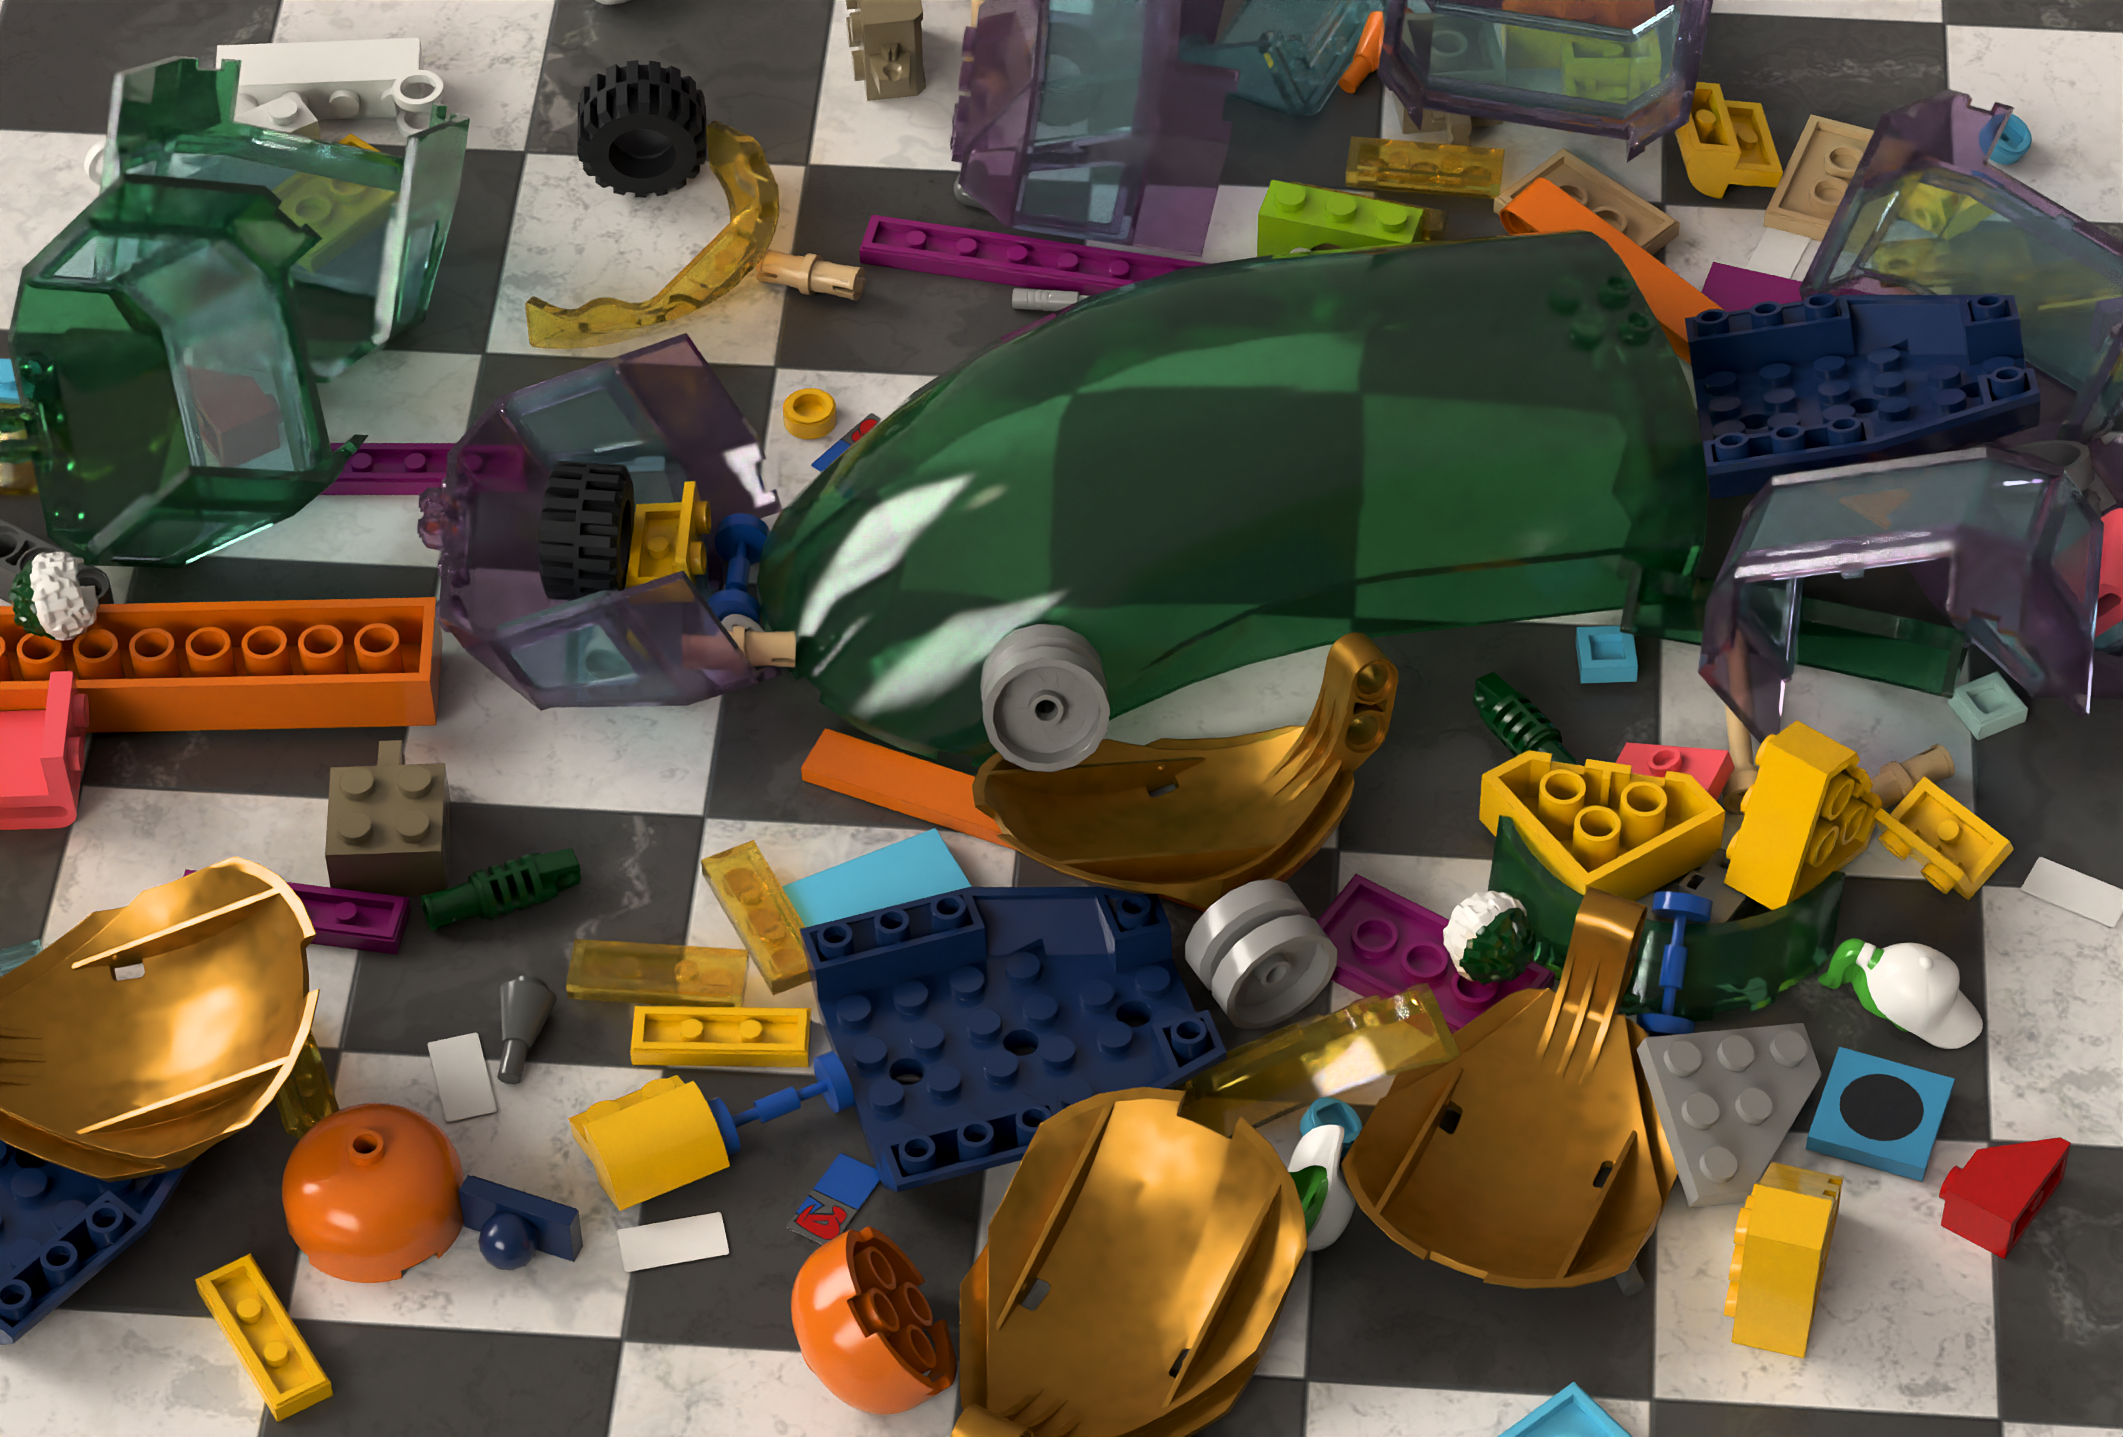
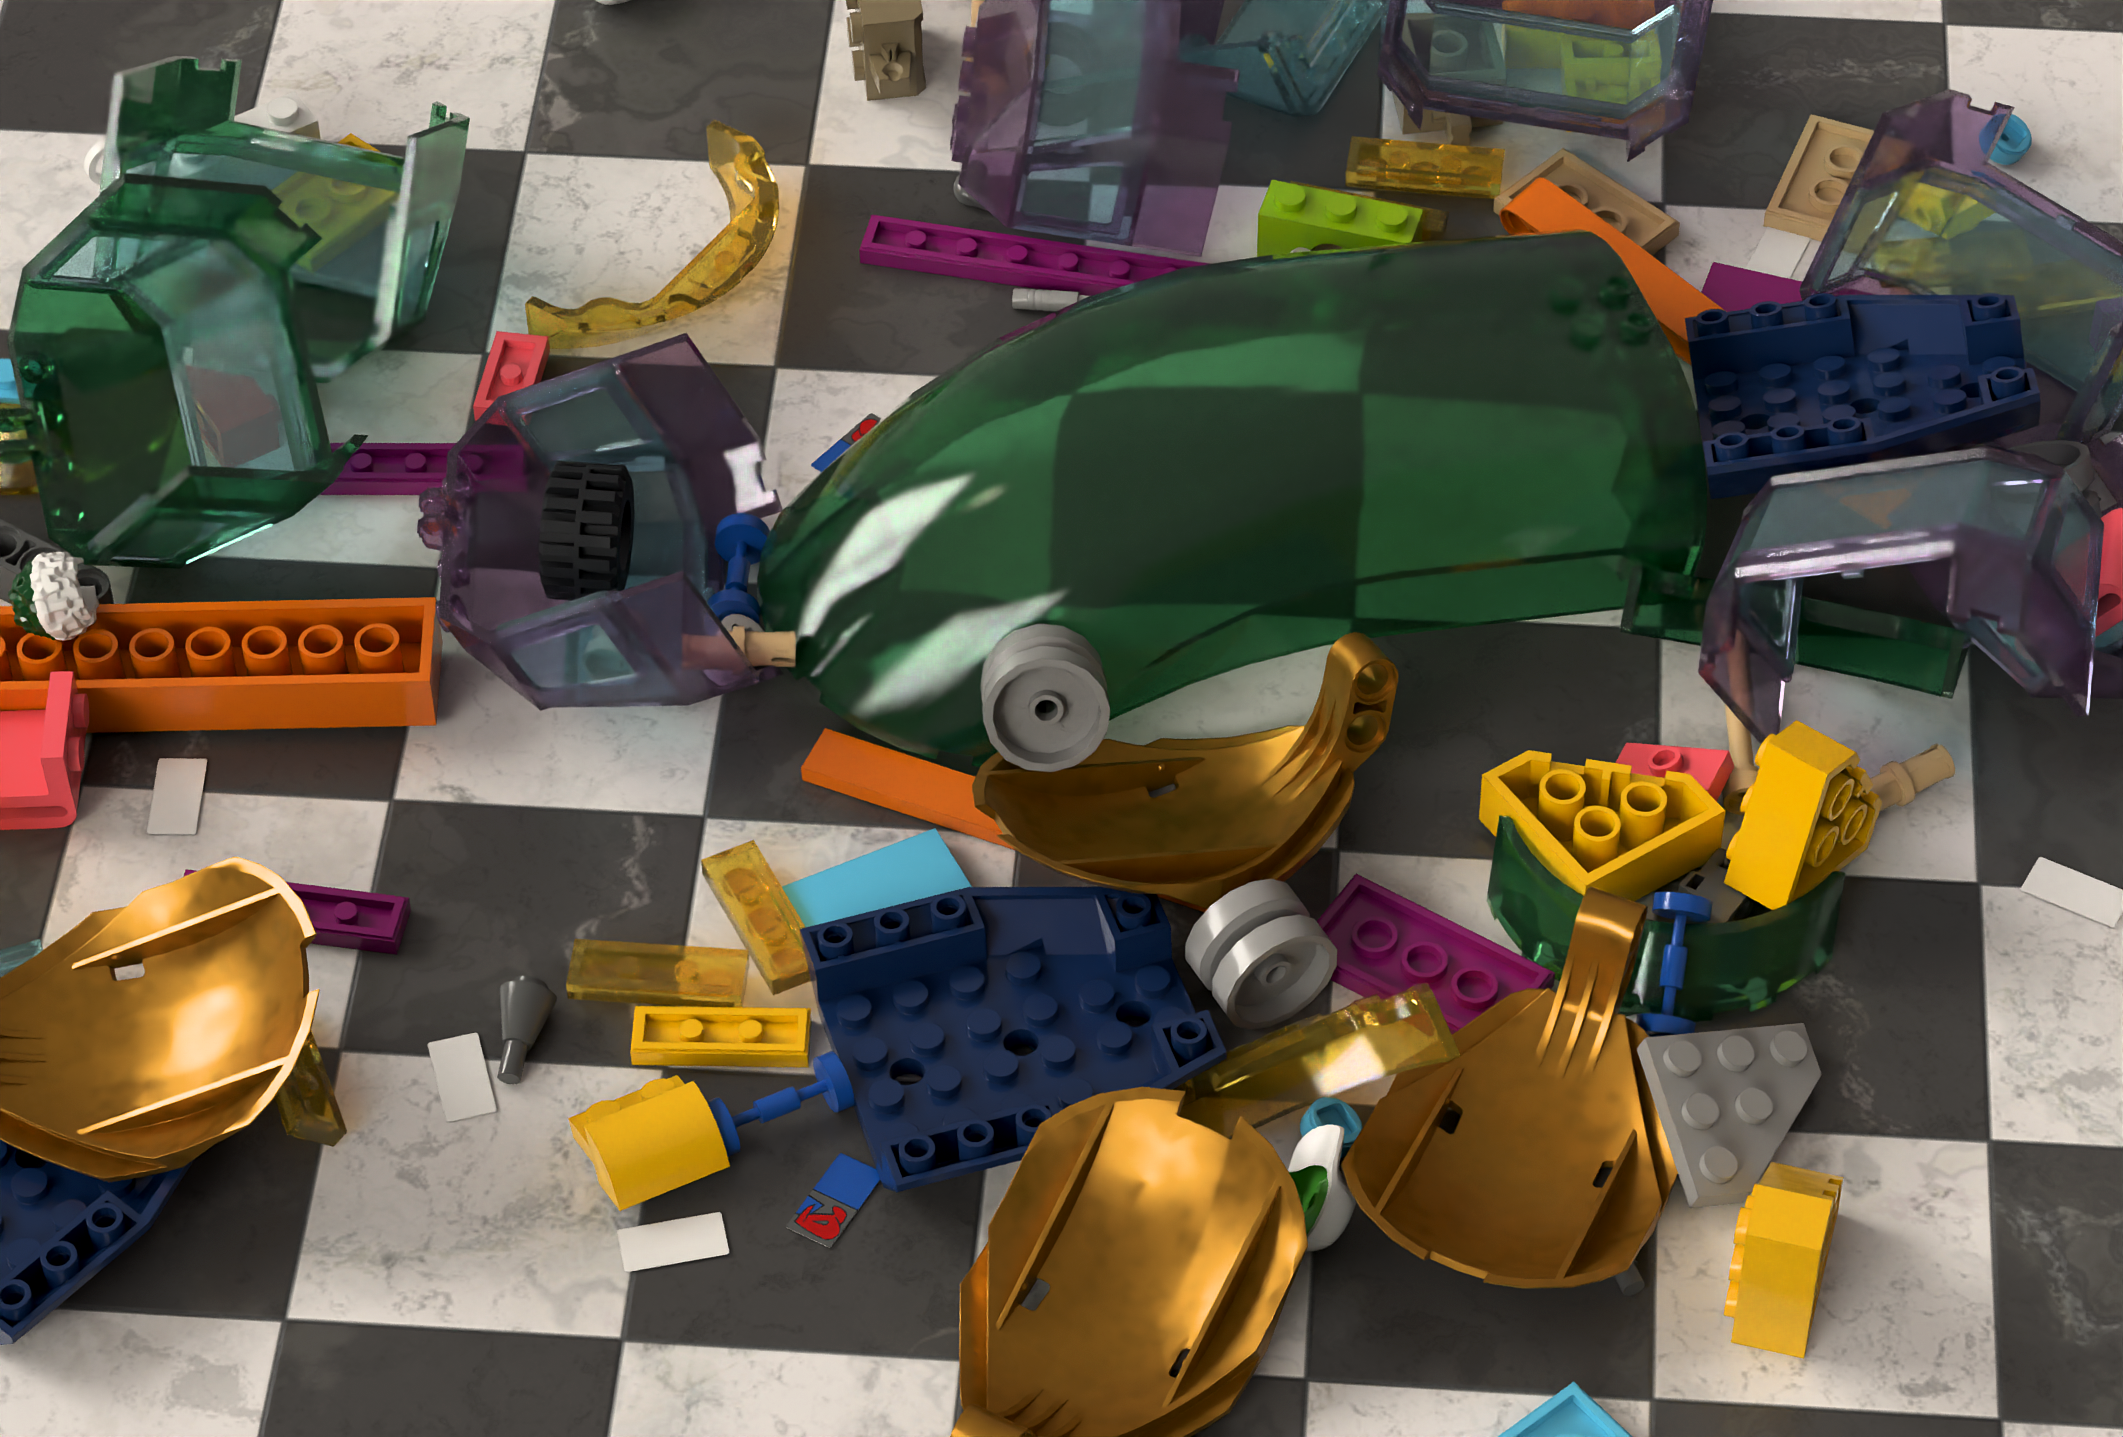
(177, 796): none -> white sticker
(264, 1337): yellow tile -> none
(338, 77): white hinge -> none
(373, 1192): orange cylinder -> none
(389, 826): dark tan hinge -> none
(503, 888): dark green hinge -> none
(512, 365): none -> coral plate
(518, 1224): dark blue tile -> none
(642, 129): black tyre -> none
(669, 538): yellow bracket -> none
(809, 413): yellow tile -> none
(811, 274): tan pin -> none
(864, 1325): orange cylinder -> none
(1365, 56): orange cone -> none
(1490, 938): dark green piece -> none
(1517, 720): dark green hinge -> none
(1605, 655): medium azure plate -> none
(1727, 143): yellow brick -> none
(1880, 1114): dark azure tile -> none
(1910, 988): white hair -> none
(1944, 838): yellow bracket -> none
(1988, 705): light aqua tile -> none
(2002, 1191): red slope -> none

